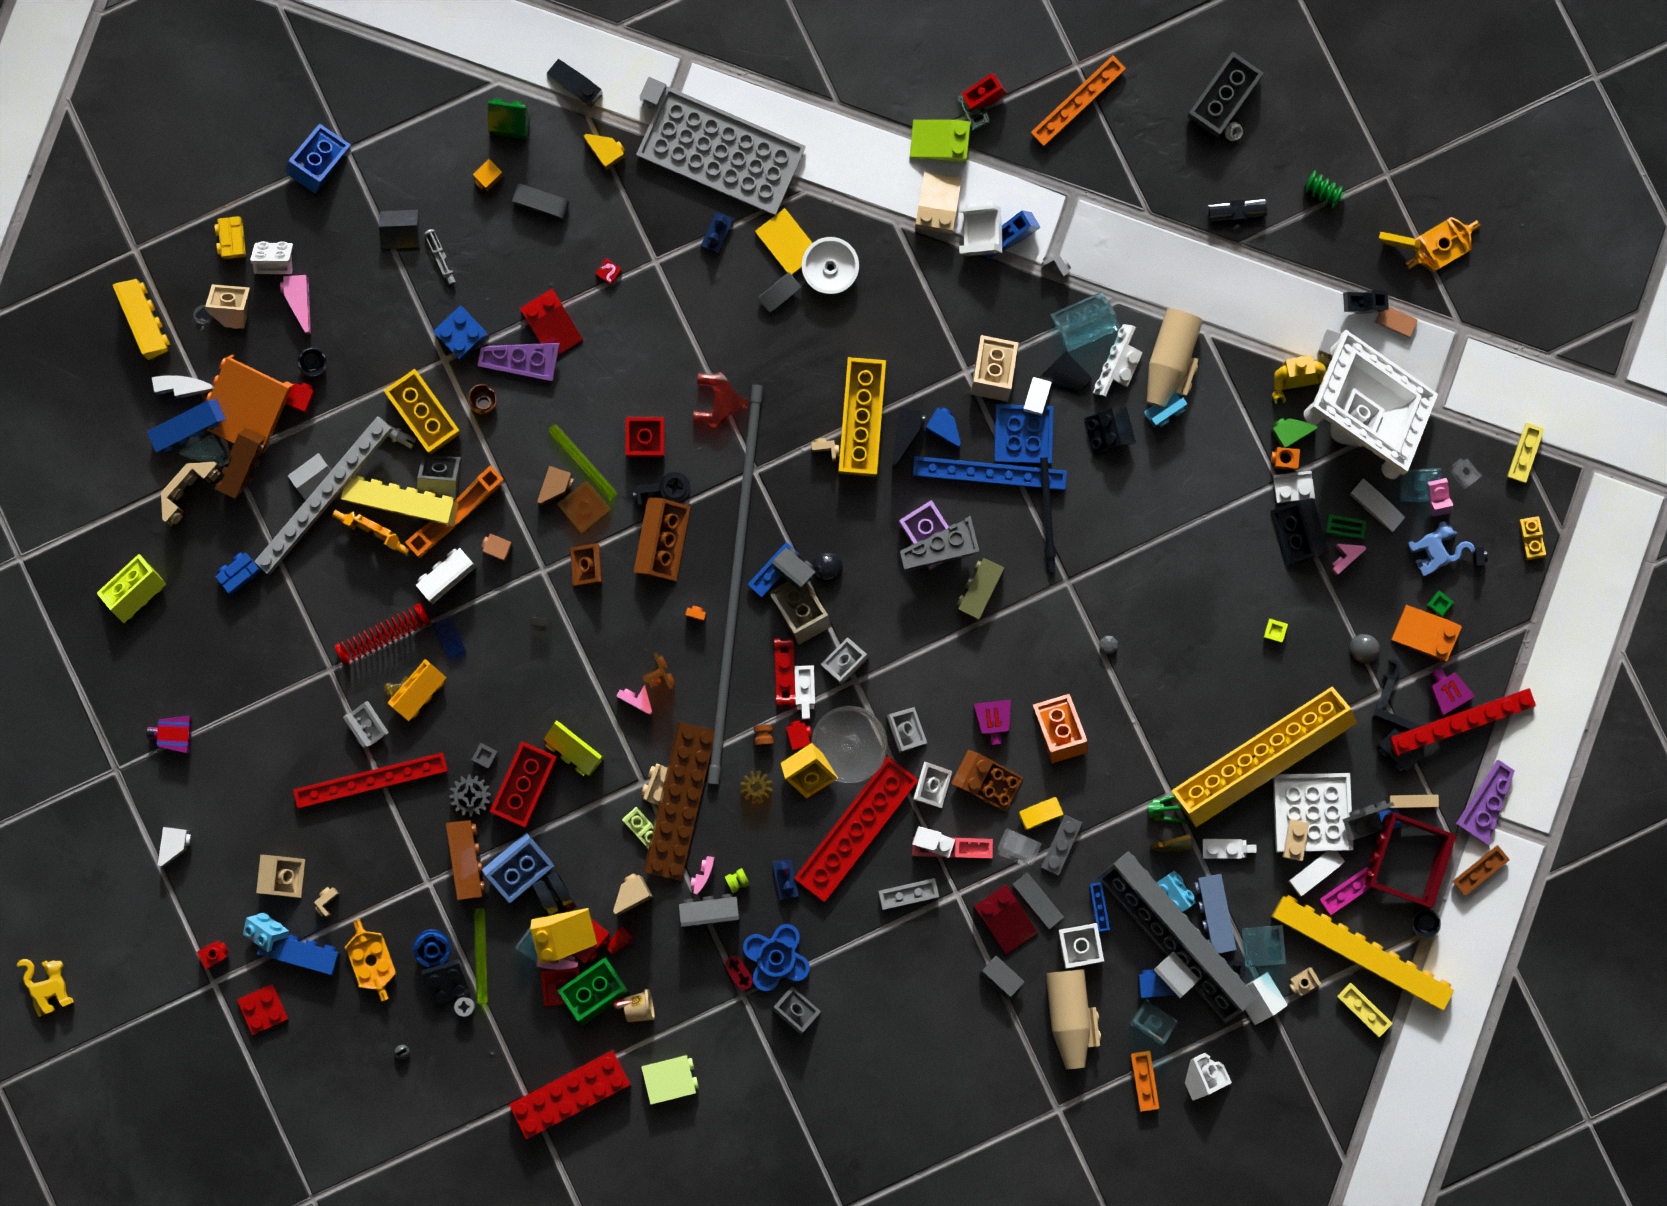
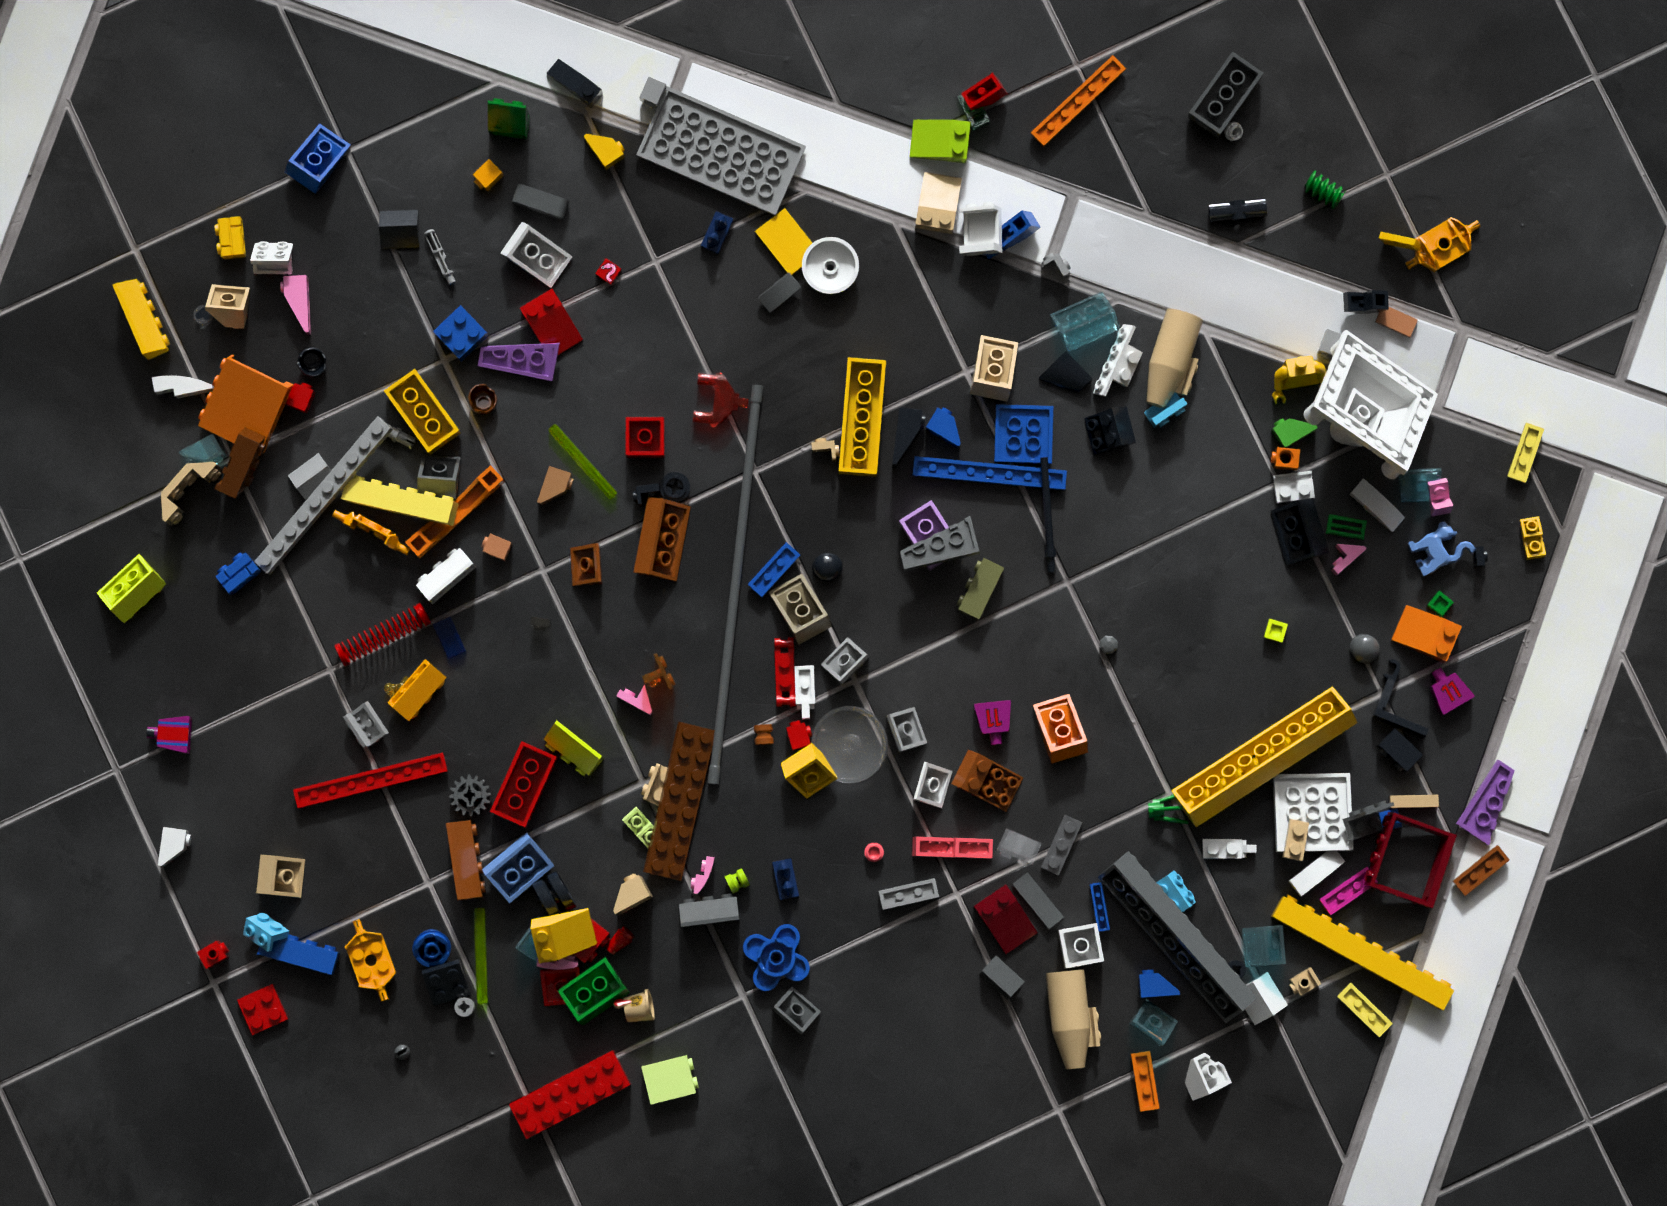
(46, 989): yellow animal -> none
(186, 425): blue brick -> none
(326, 896): tan bracket -> none
(484, 755): dark grey plate -> none
(536, 254): none -> white slope
(584, 507): clear orange plate -> none
(696, 613): orange plate -> none
(734, 974): dark red beam -> none
(752, 781): clear yellow gear -> none
(793, 569): dark grey slope -> none
(856, 829): red plate -> none
(874, 852): none -> coral plate
(933, 841): white slope -> none
(1037, 396): white slope -> none
(1040, 813): yellow slope -> none
(1174, 845): pearl gold brick -> none
(1176, 974): light grey slope -> none
(1216, 913): sand blue brick -> none
(1426, 923): black hair -> none
(1462, 721): red plate -> none
(1465, 480): clear brick -> none

